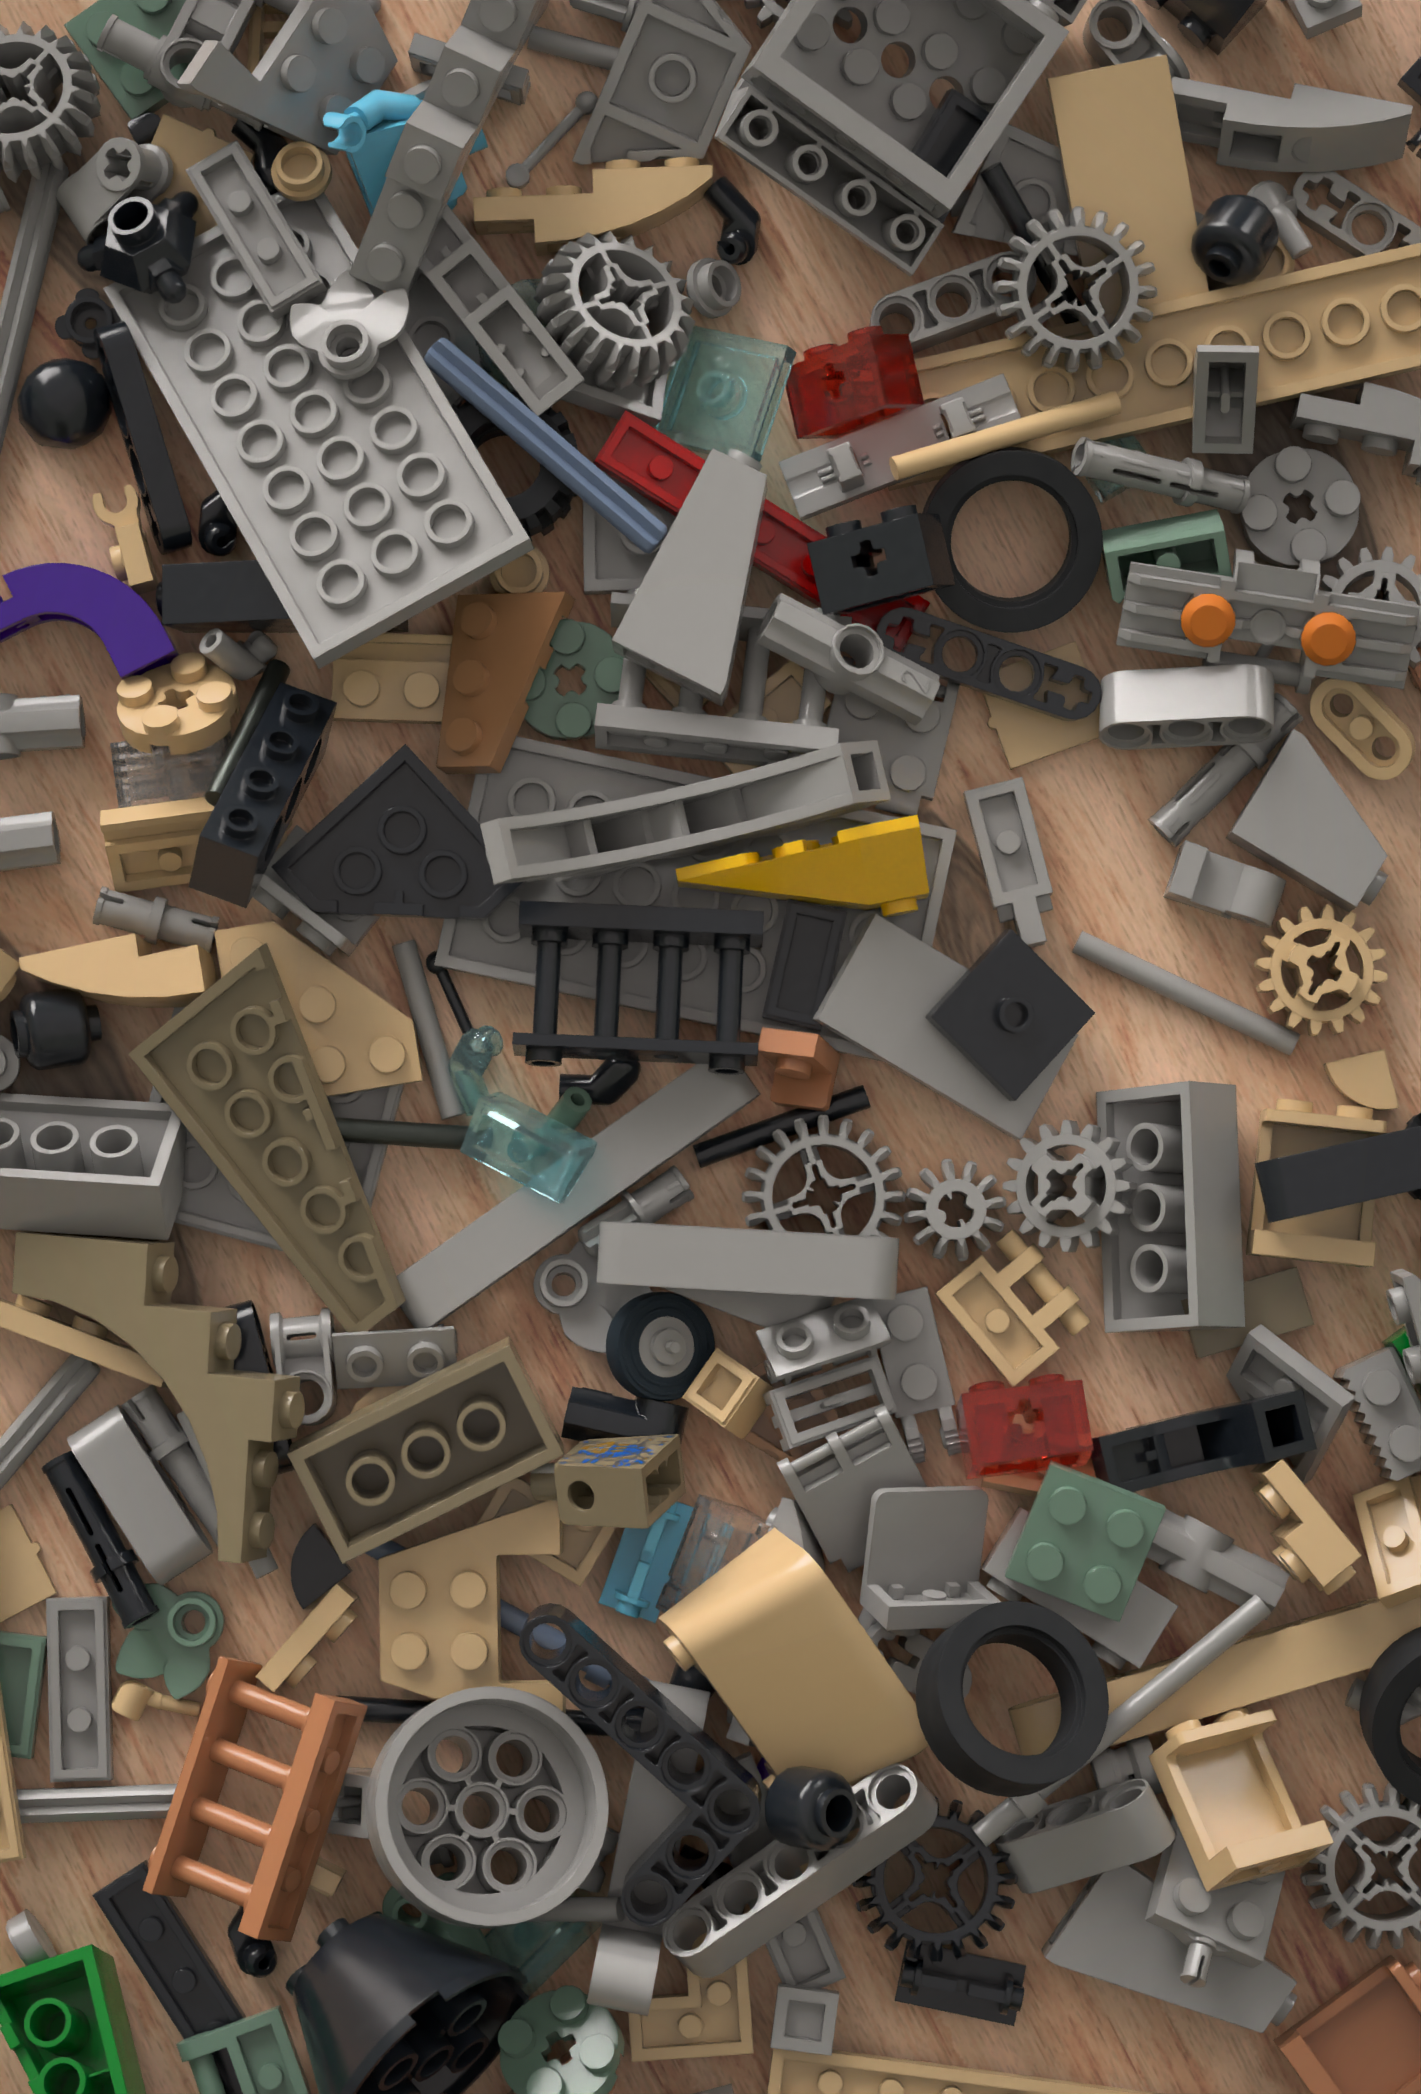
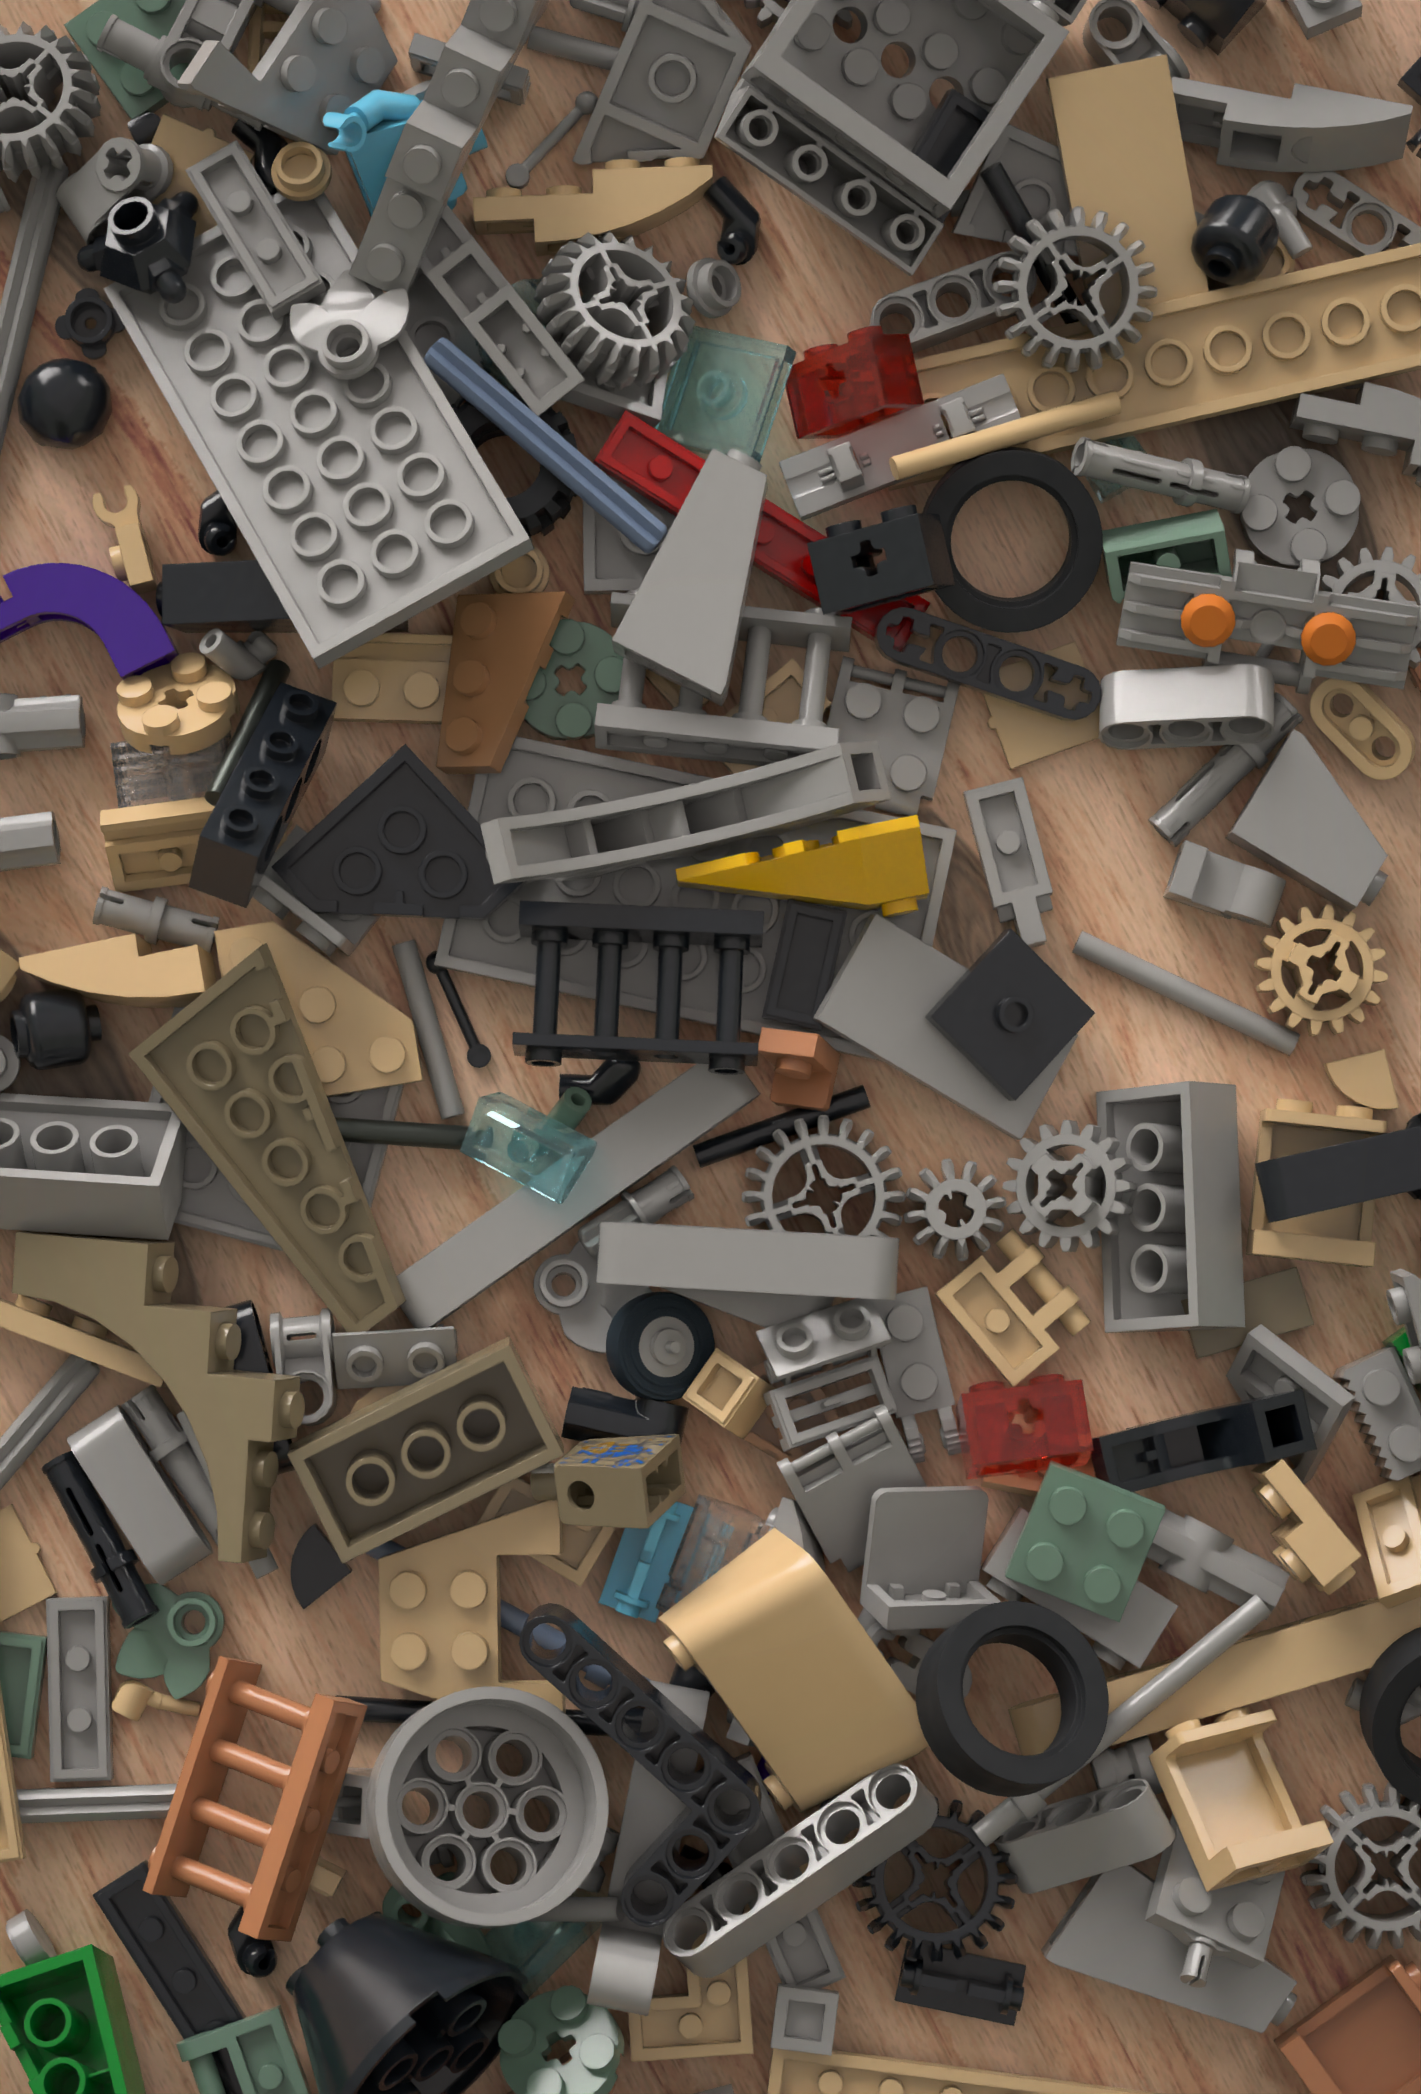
(142, 437): black beam -> none
(293, 1658): tan plate -> none
(470, 1062): clear light blue arm -> none
(810, 1808): black head -> none
(816, 645): light grey piece -> none
(1224, 398): light grey slope -> none

